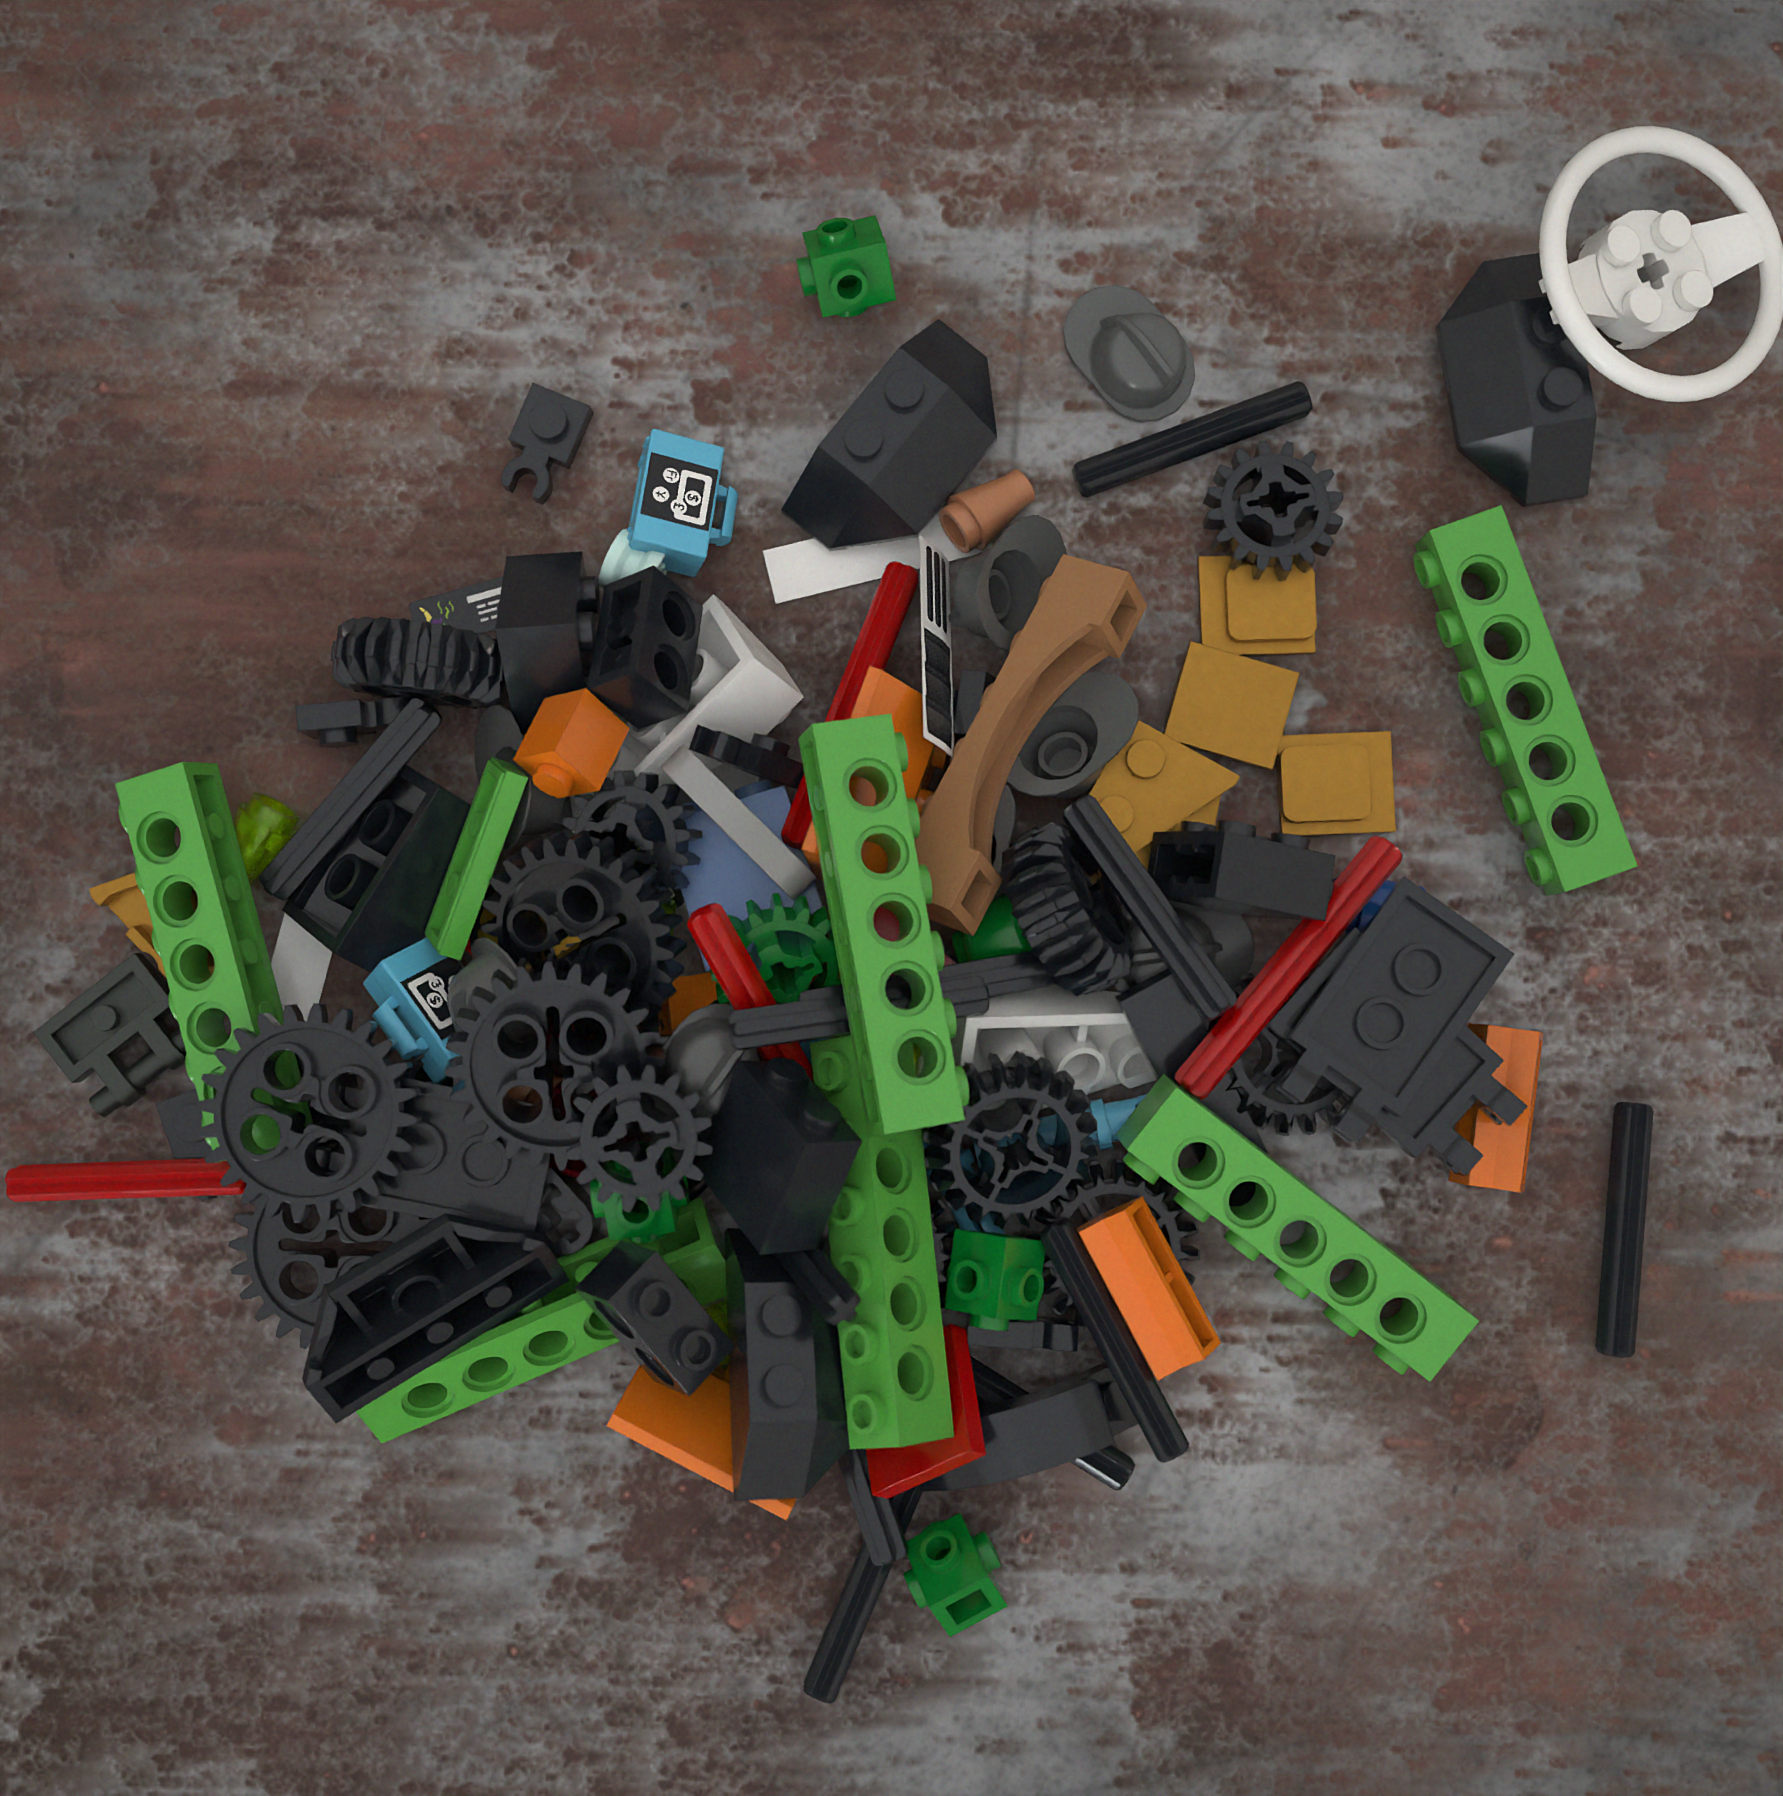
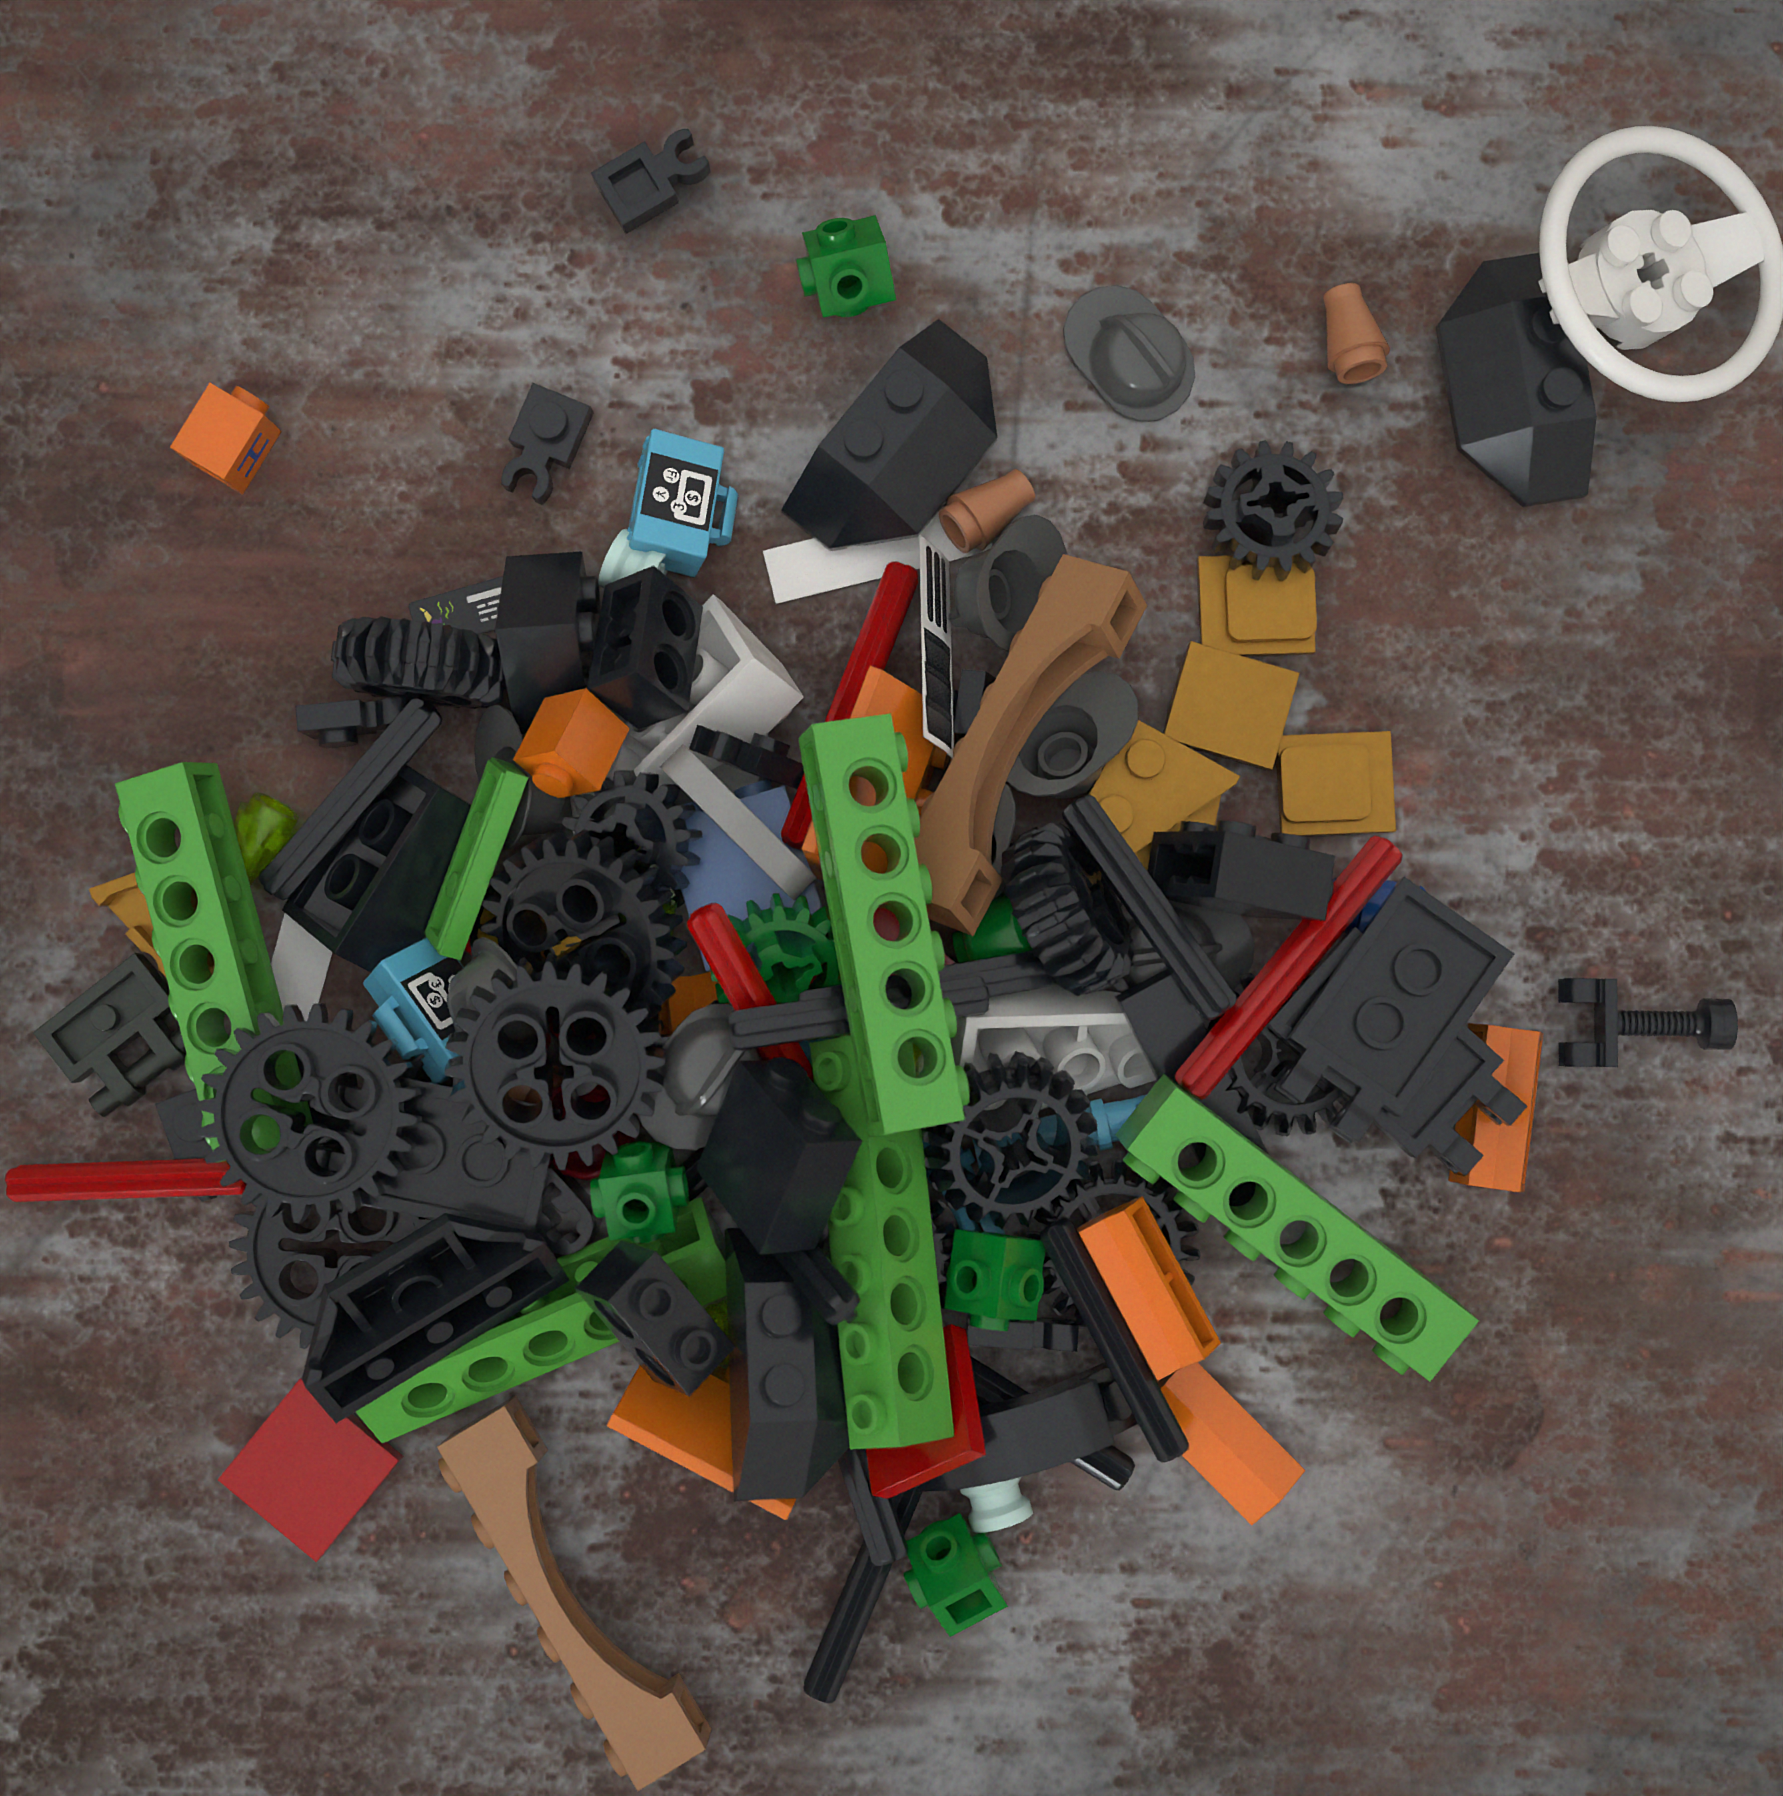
(227, 436): none -> orange brick
(309, 1471): none -> red tile
(641, 184): none -> black plate
(645, 1165): black gear -> none
(645, 1717): none -> medium nougat arch
(997, 1506): none -> light aqua wheel
(1192, 439): black axle -> none
(1229, 1443): none -> orange piece
(1353, 337): none -> nougat cone
(1532, 666): bright green brick -> none
(1624, 1229): black axle -> none
(1712, 1023): none -> black bar

